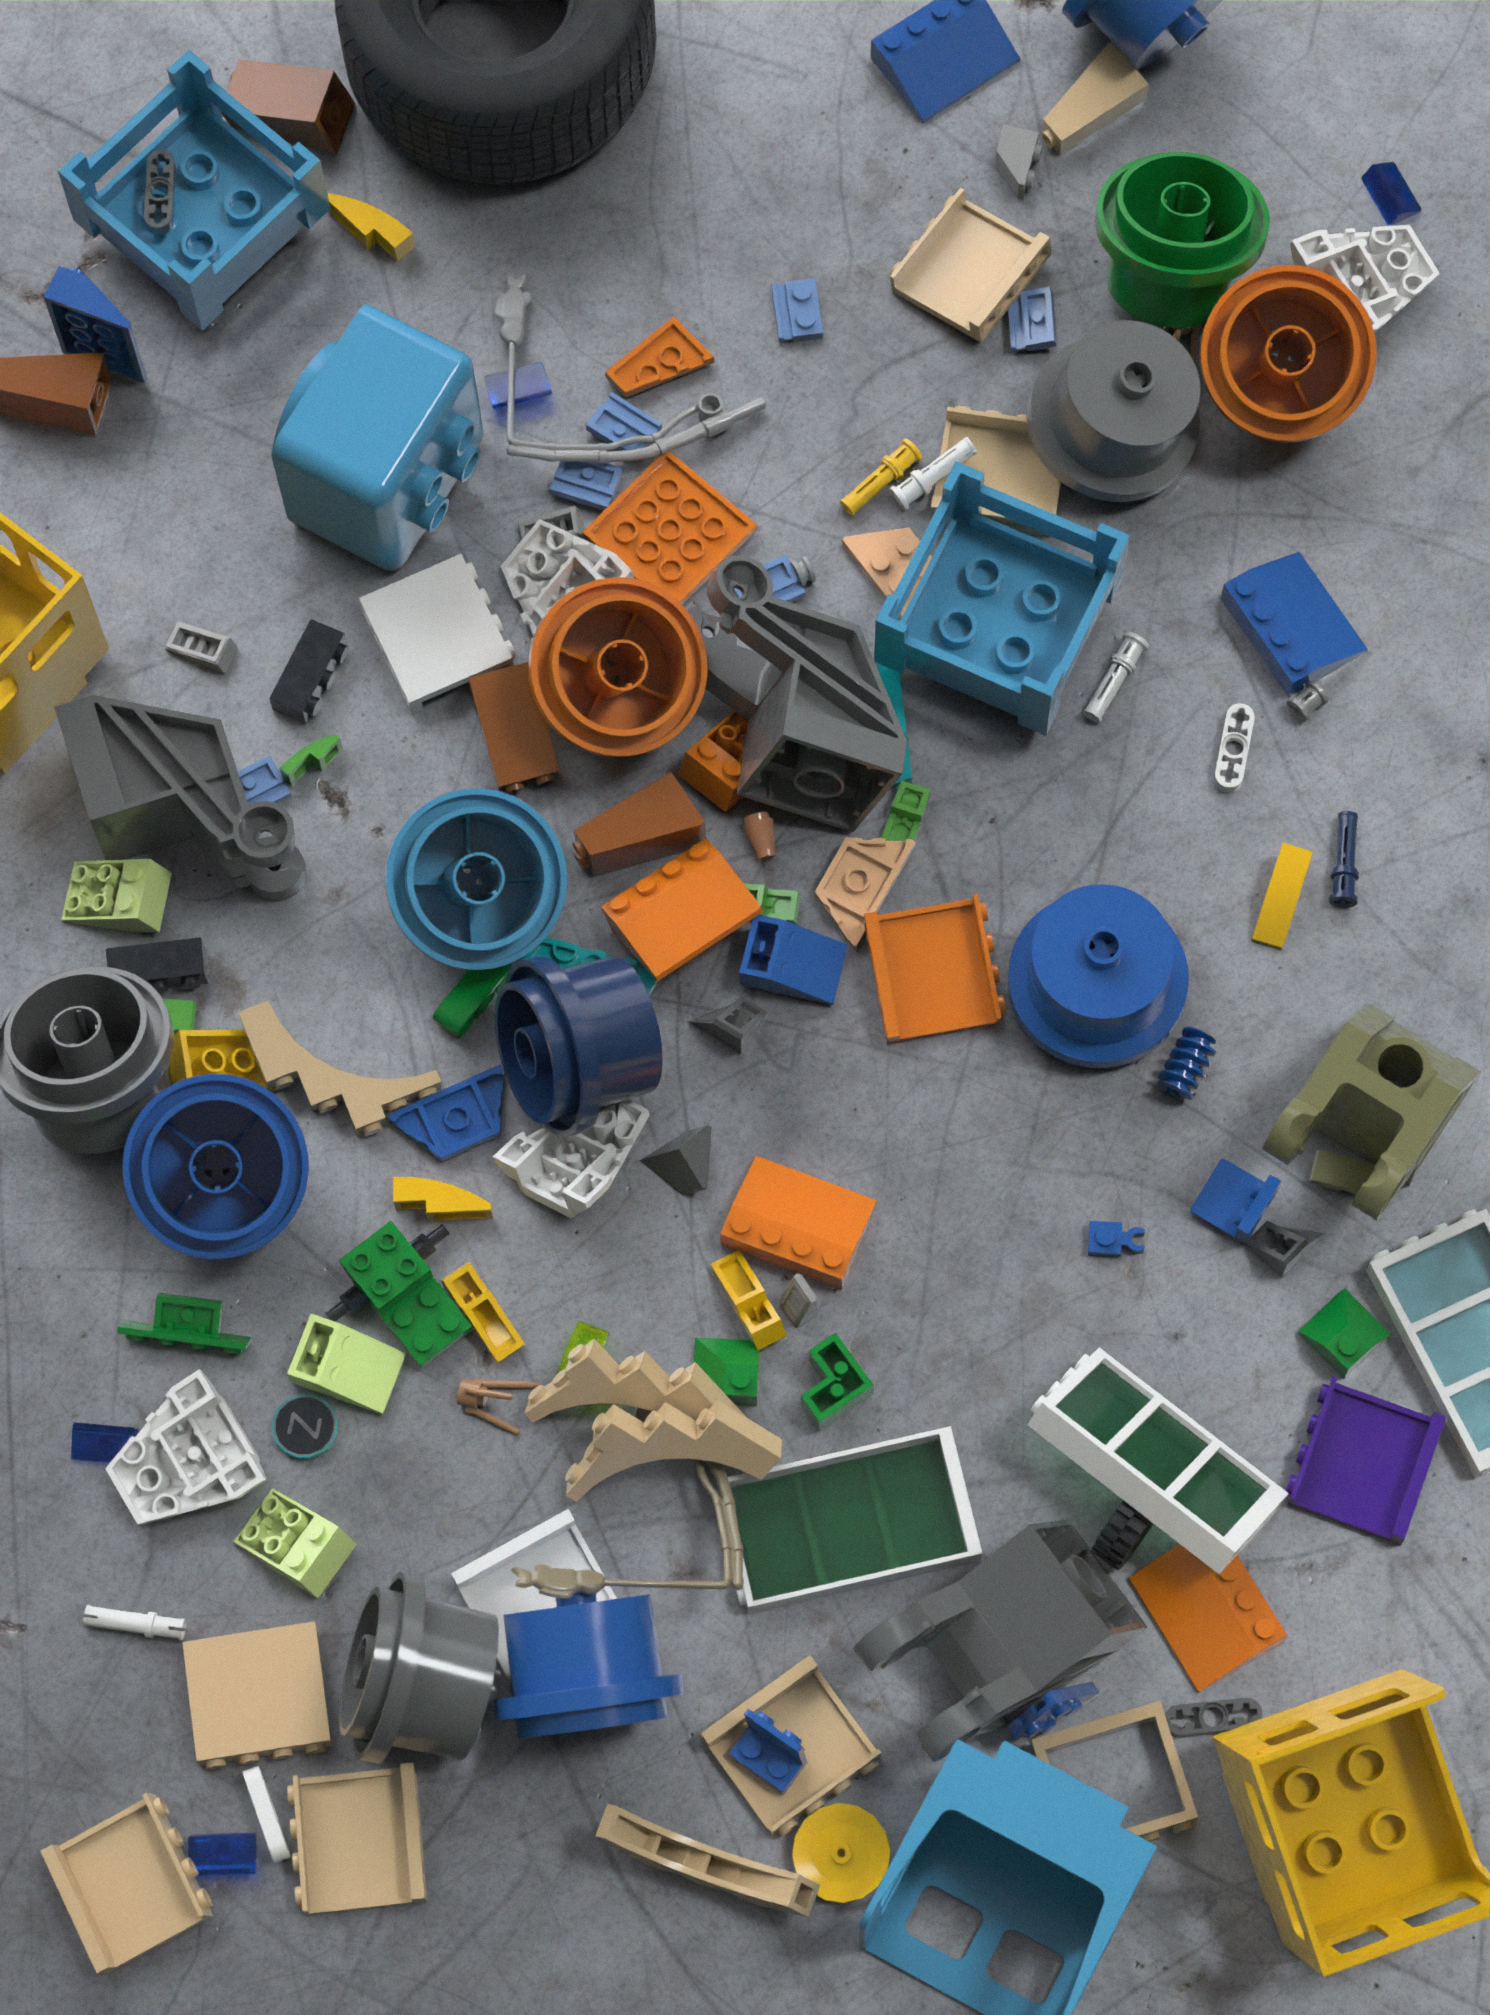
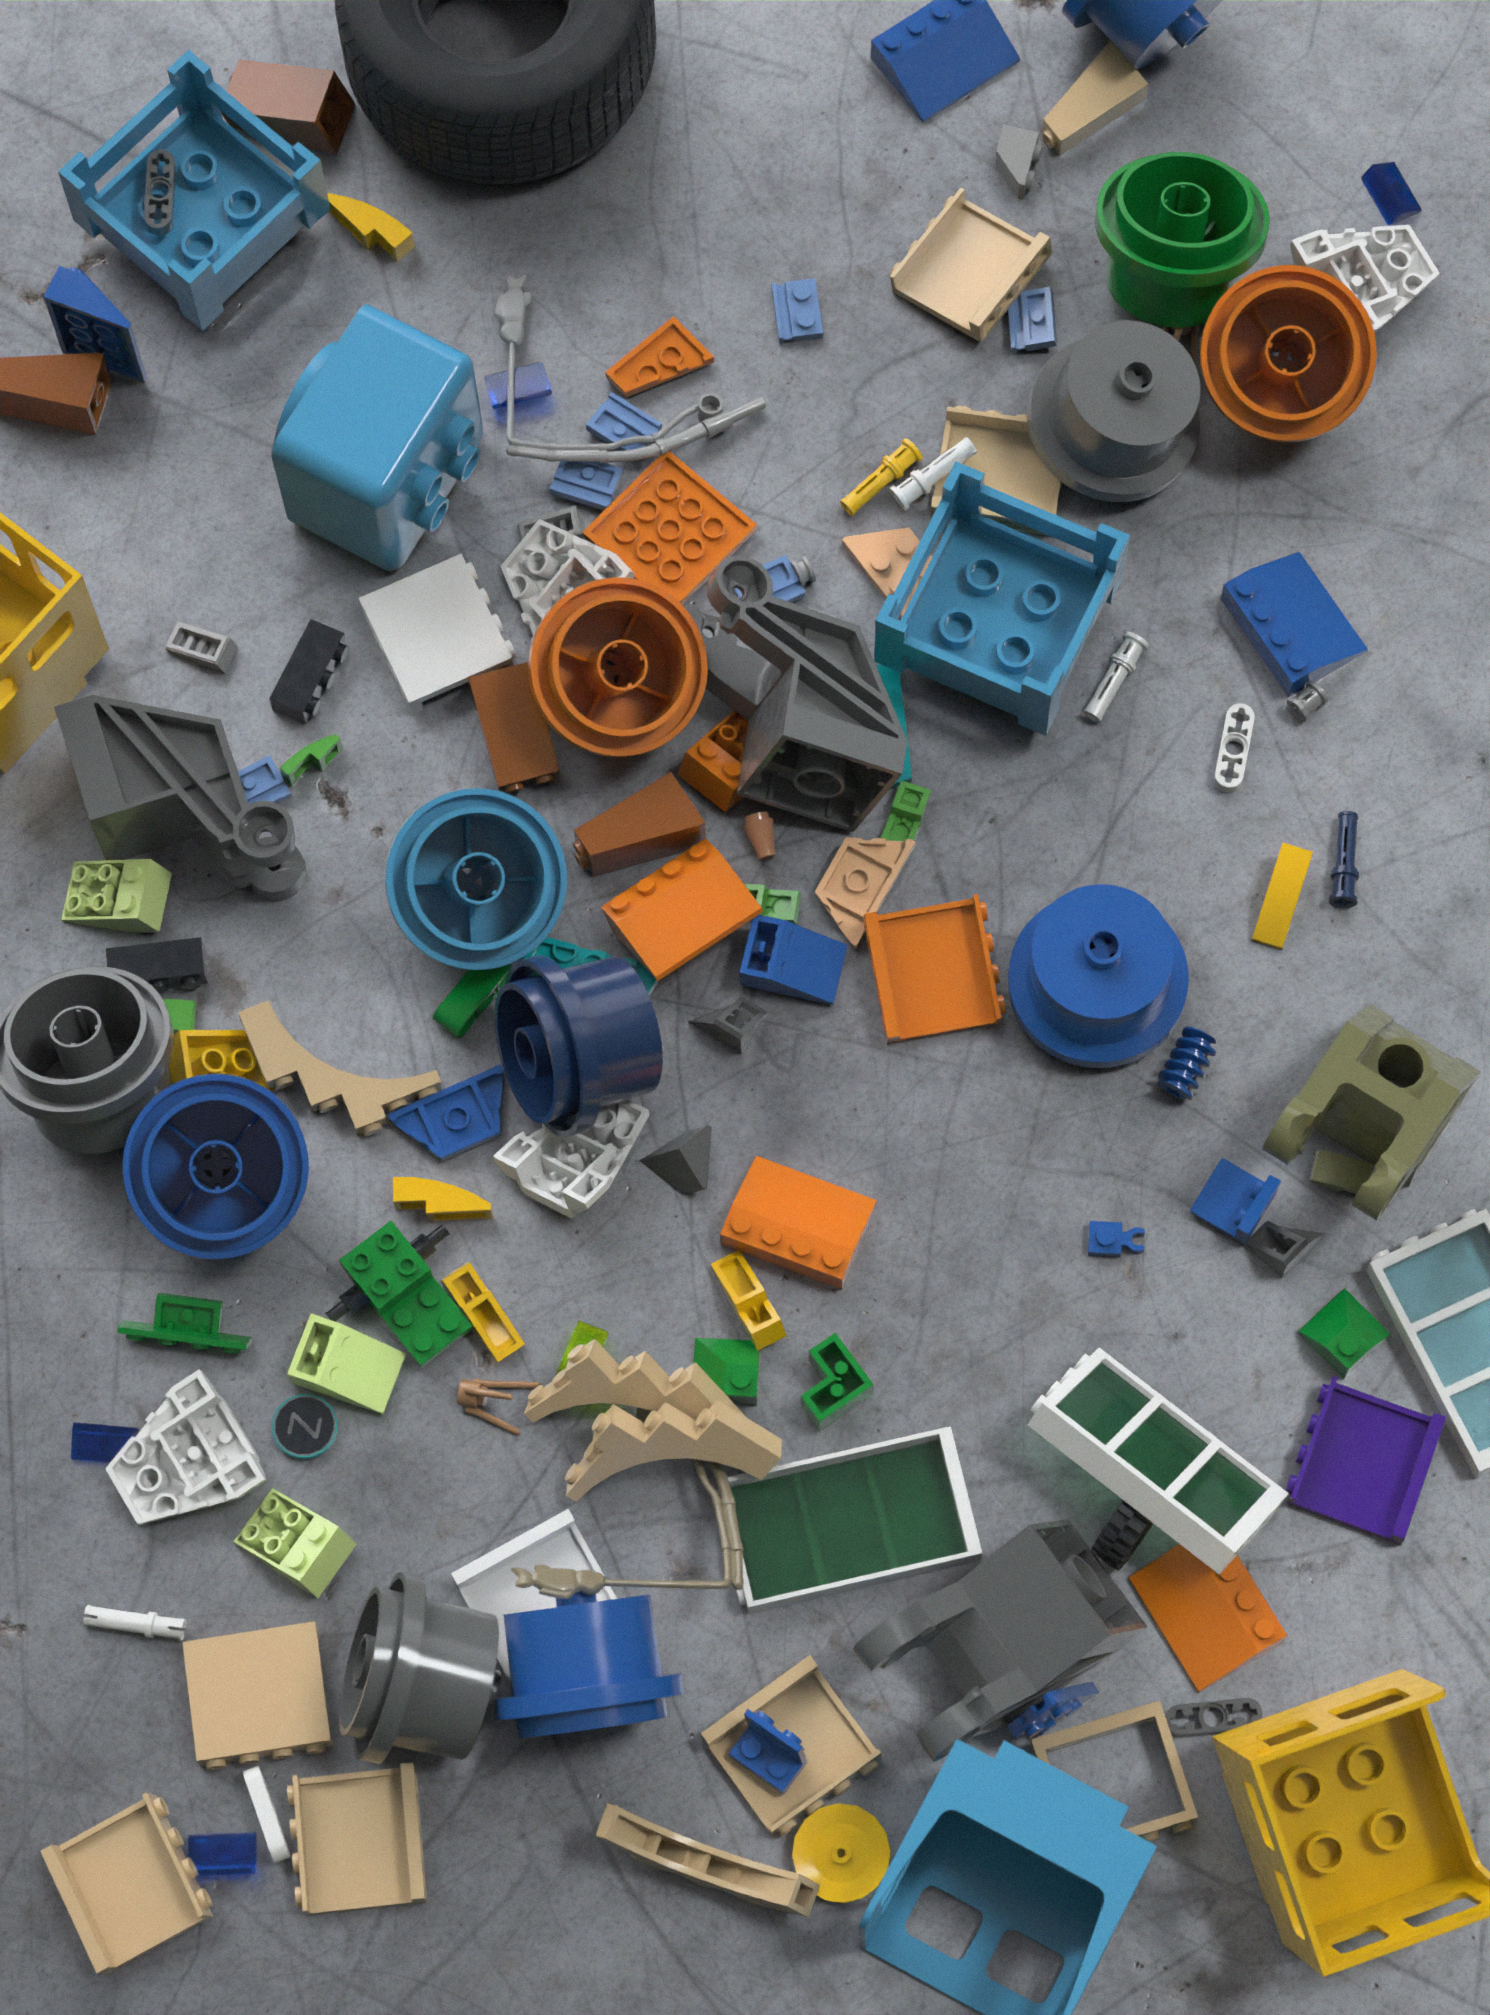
(799, 1302): light grey slope -> none

